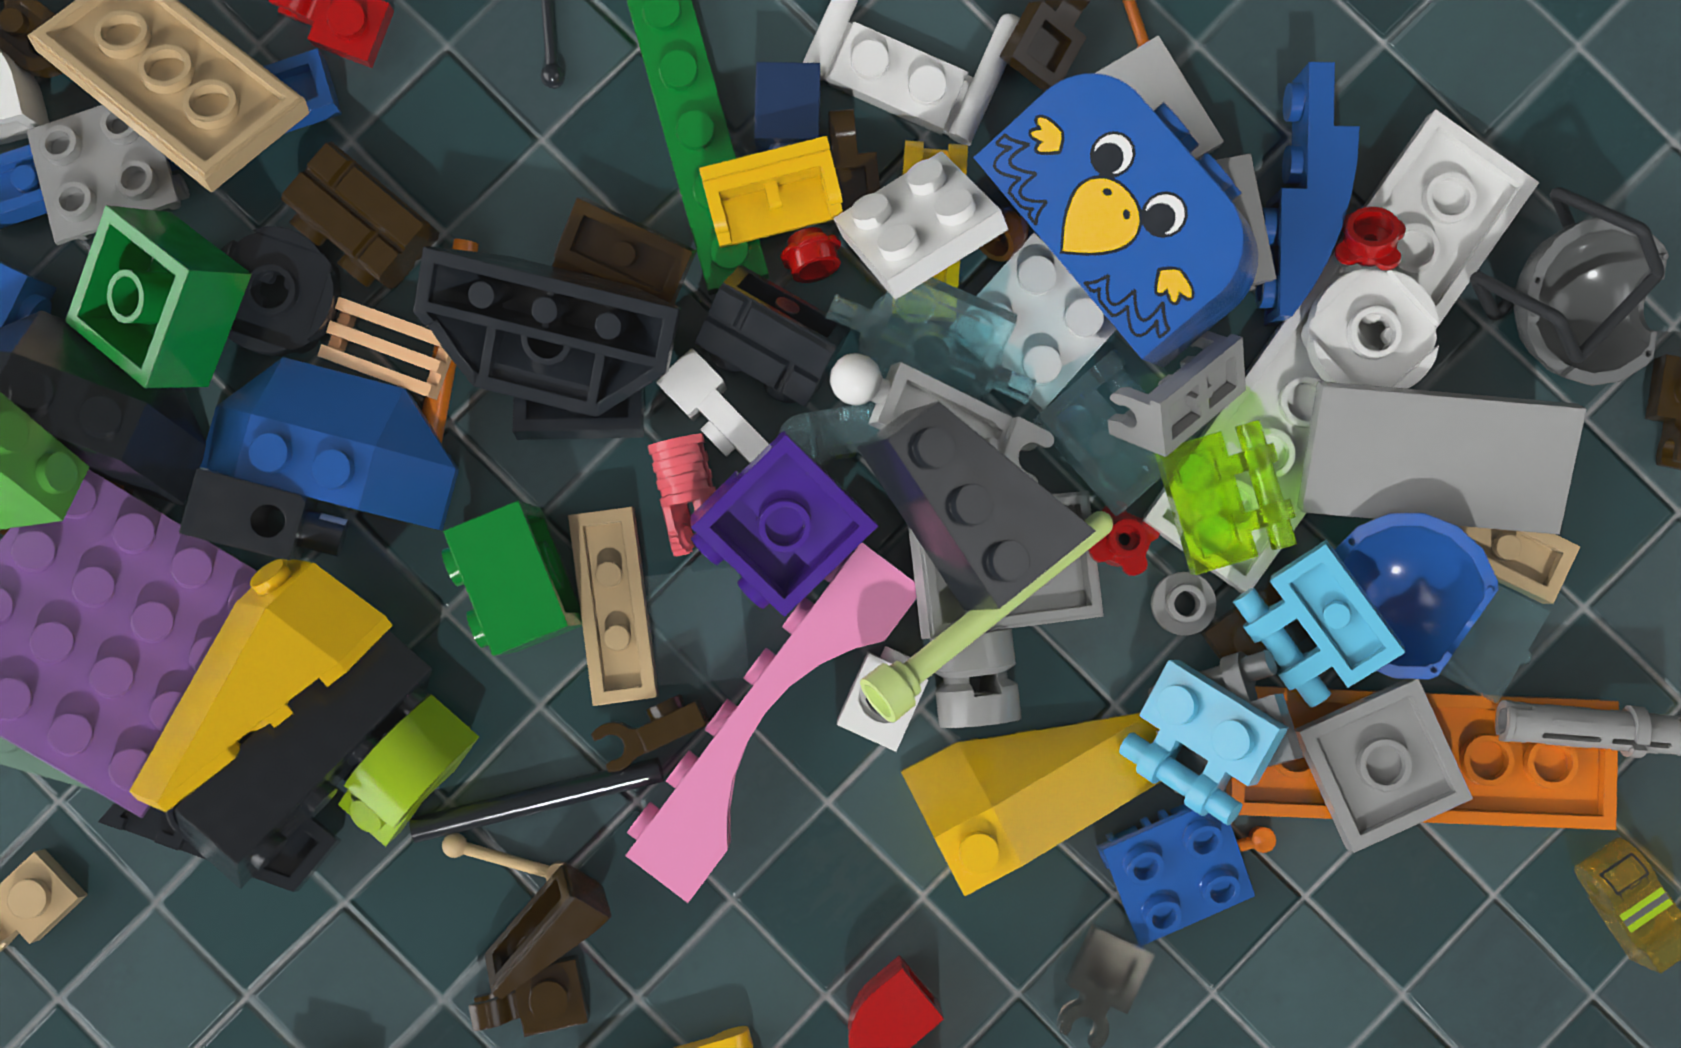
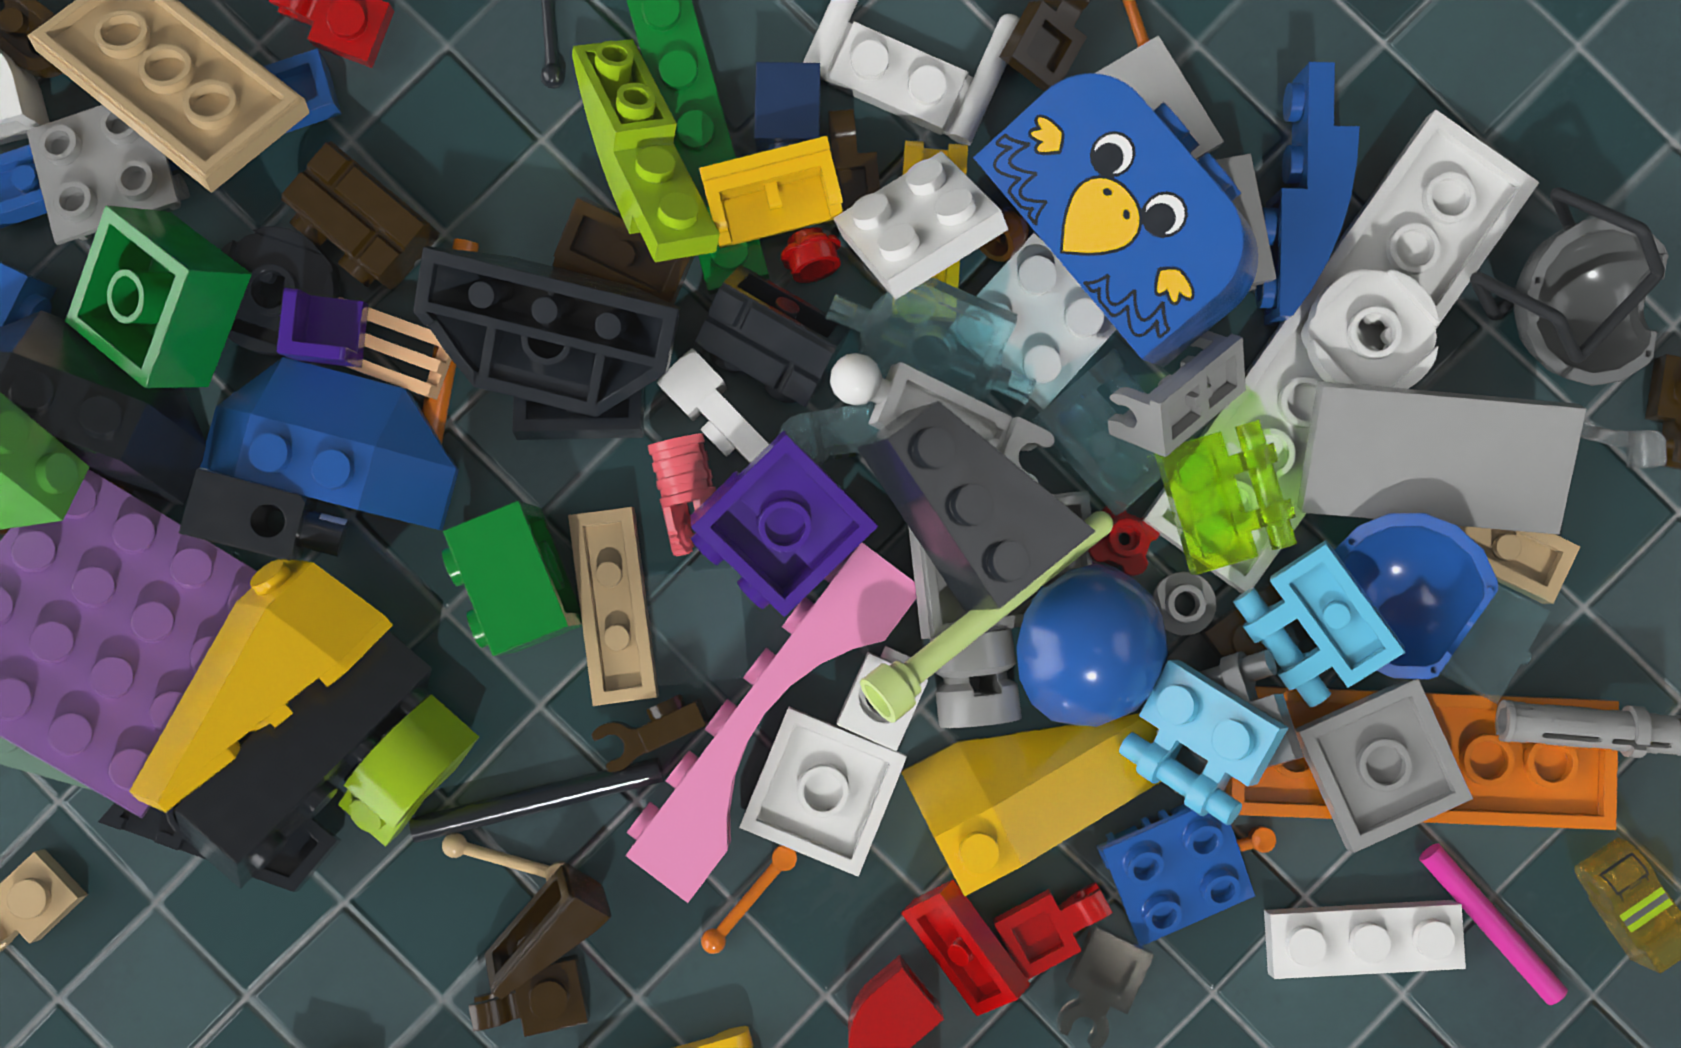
(322, 329): none -> dark purple panel
(638, 152): none -> lime slope
(783, 859): none -> orange hinge
(823, 791): none -> white plate
(965, 948): none -> red plate
(1042, 931): none -> red plate
(1091, 646): none -> blue cylinder
(1364, 939): none -> white plate
(1371, 238): red plate -> none
(1493, 924): none -> dark pink bar
(1643, 448): none -> clear hand

